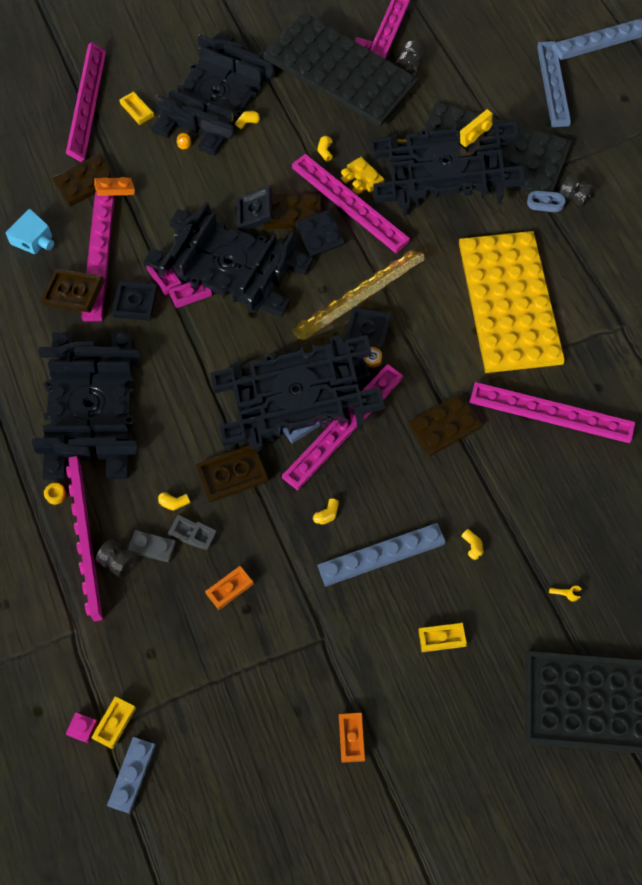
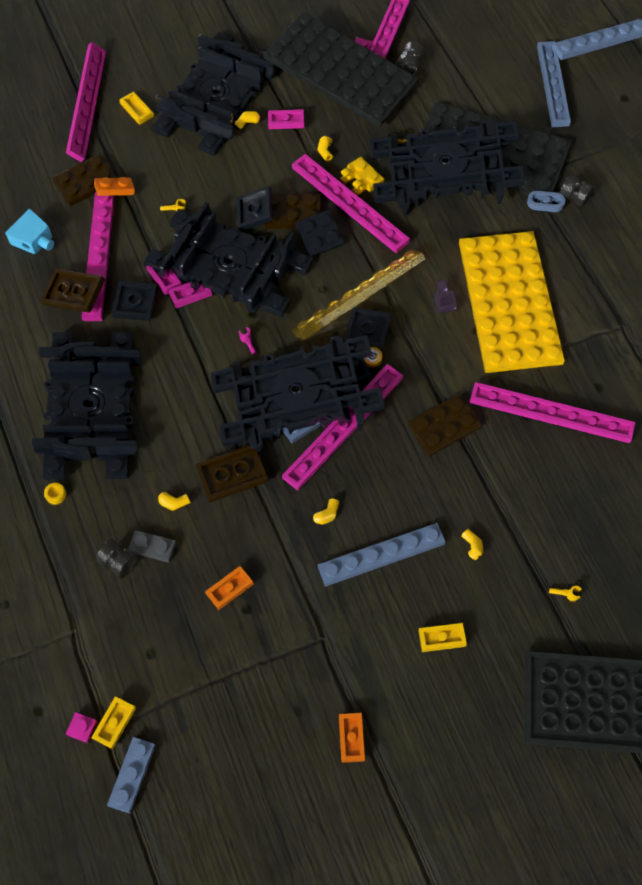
(84, 547): dark pink plate -> none
(180, 204): none -> yellow hand
(183, 141): light orange hinge -> none
(191, 533): dark grey slope -> none
(246, 338): none -> dark pink hand
(285, 119): none -> dark pink plate
(444, 299): none -> clear purple plate
(476, 128): yellow plate -> none

